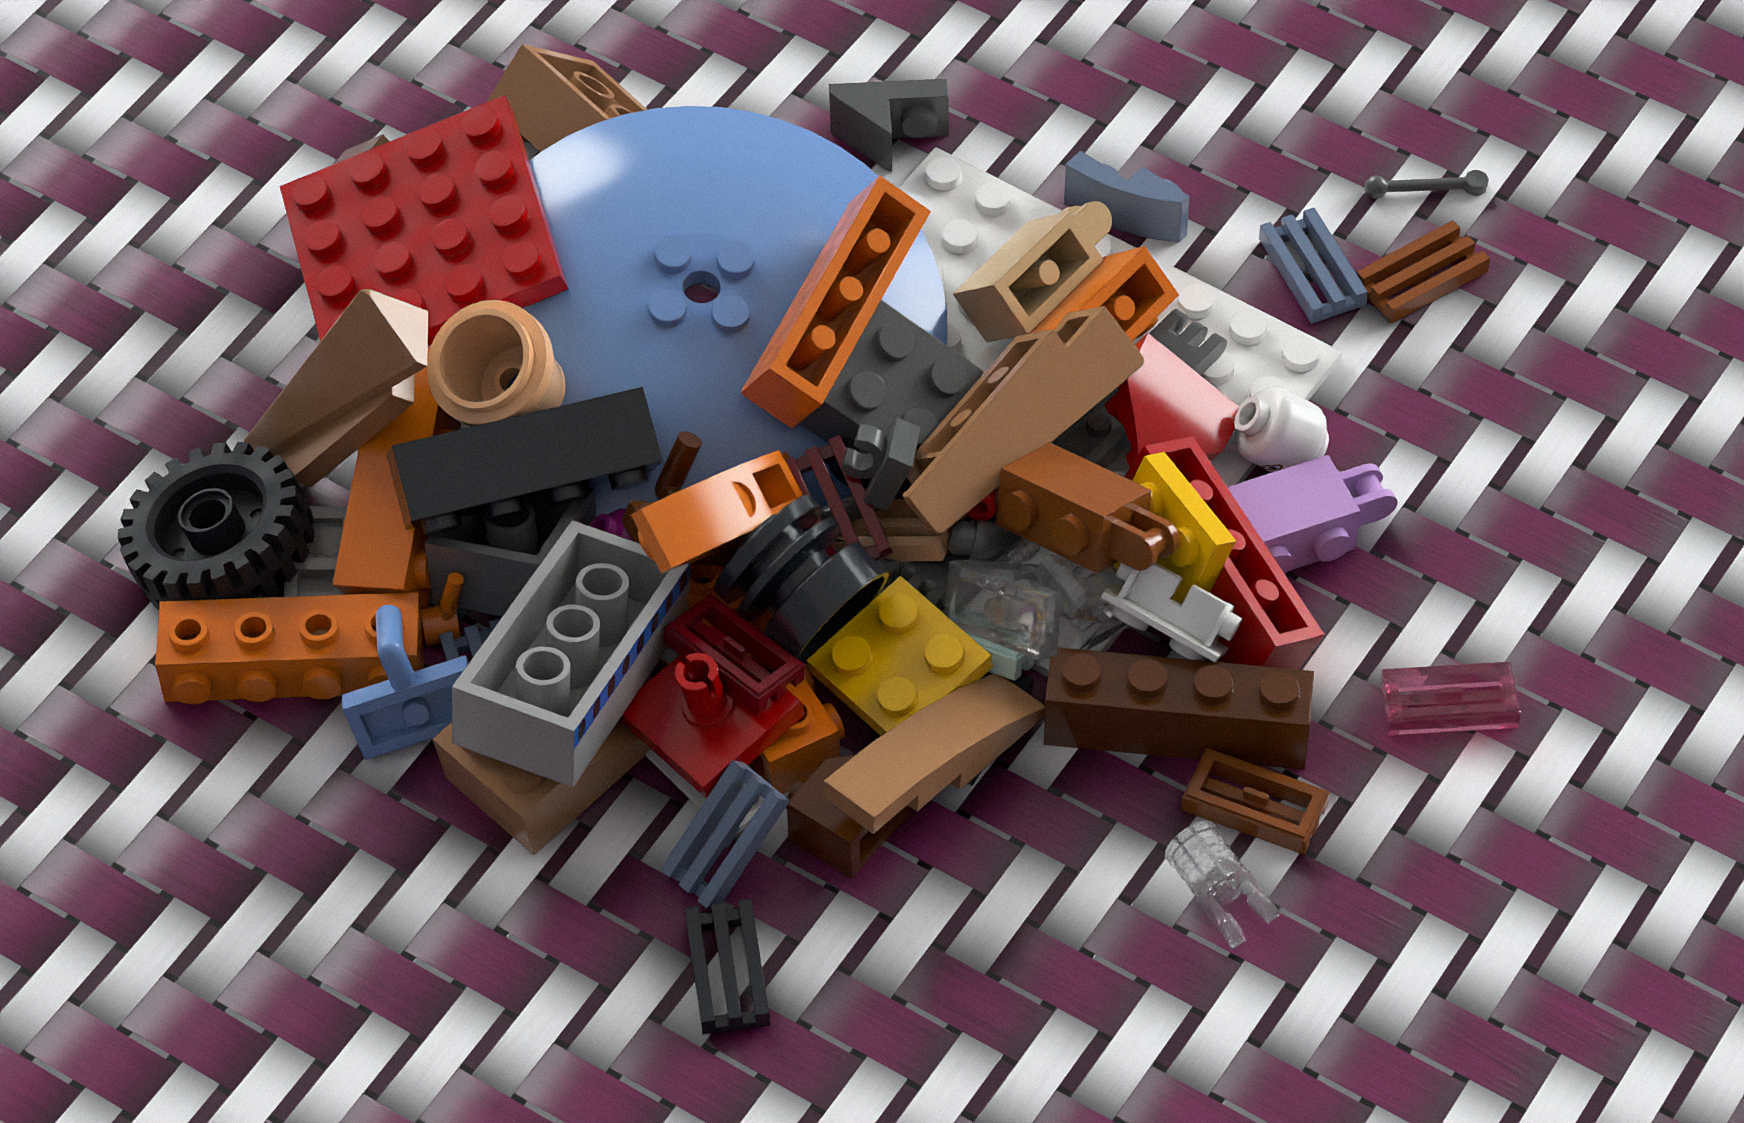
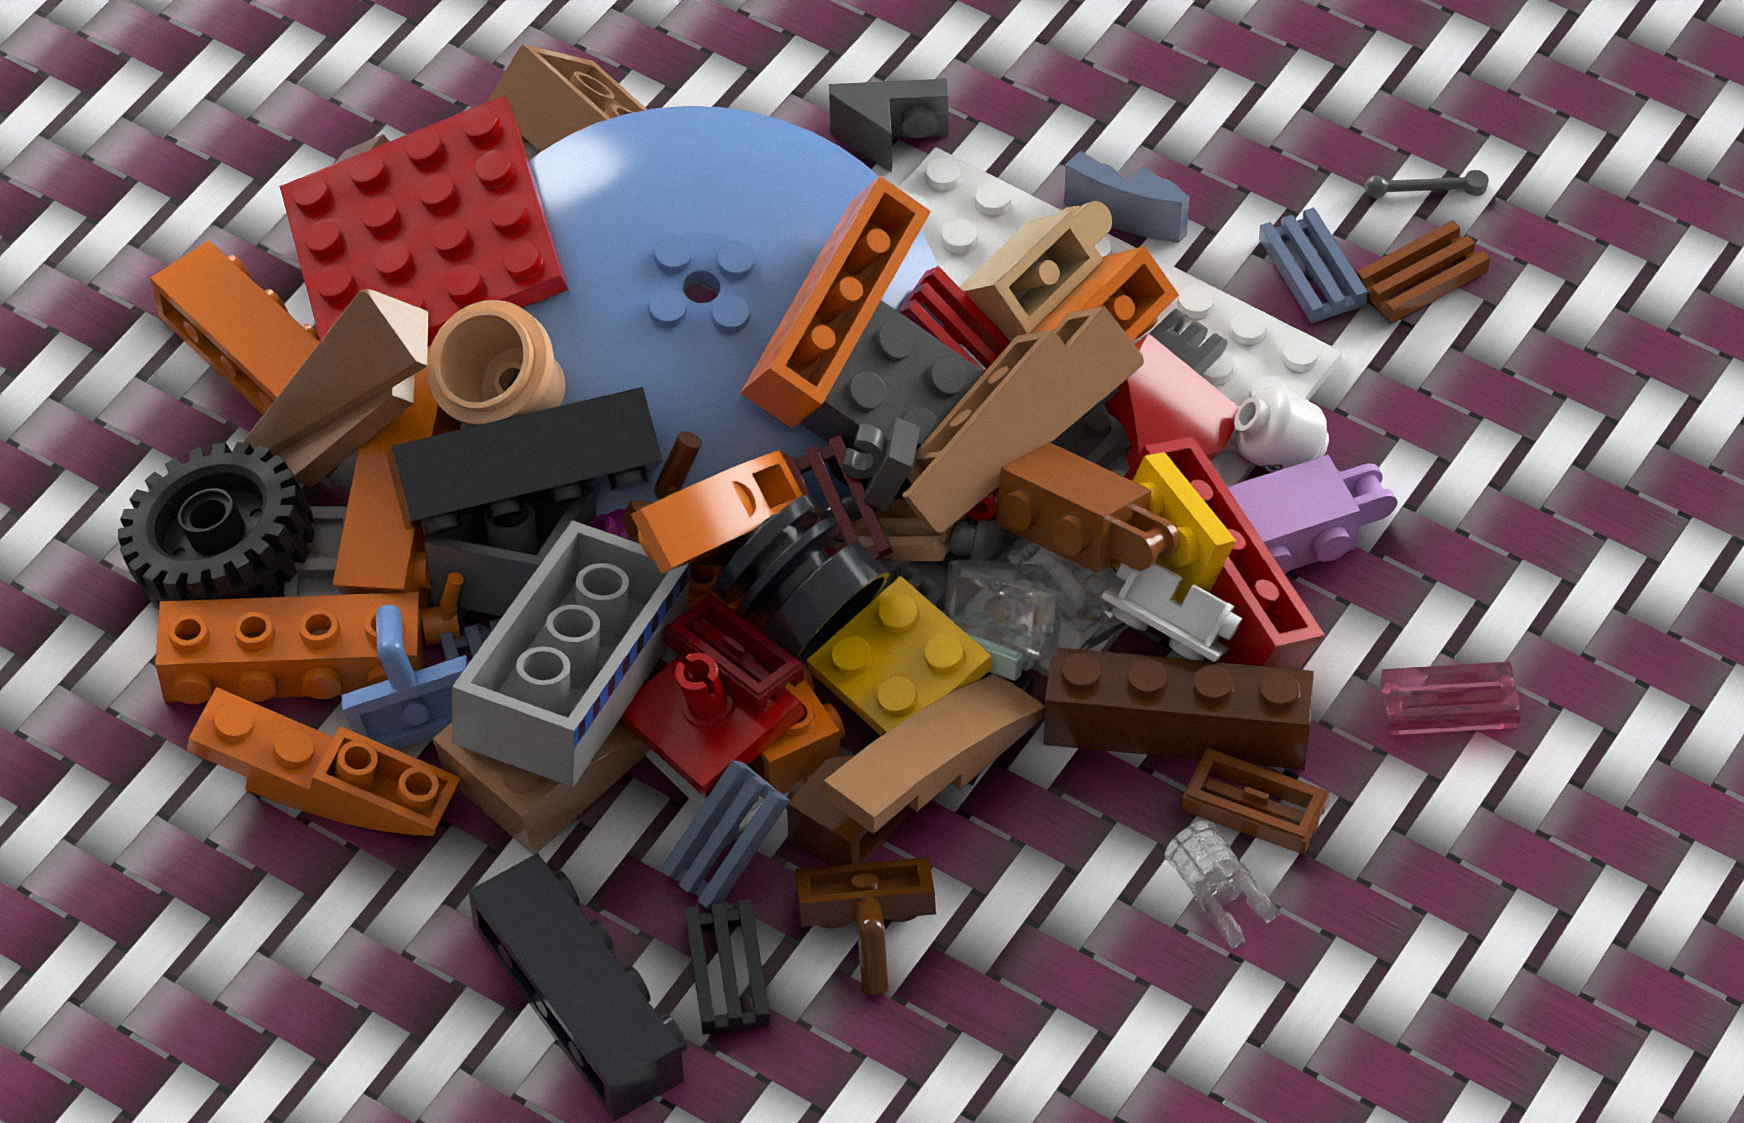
(233, 323): none -> orange brick
(321, 774): none -> orange slope
(578, 985): none -> black brick
(867, 896): none -> reddish brown plate
(961, 318): none -> red tile

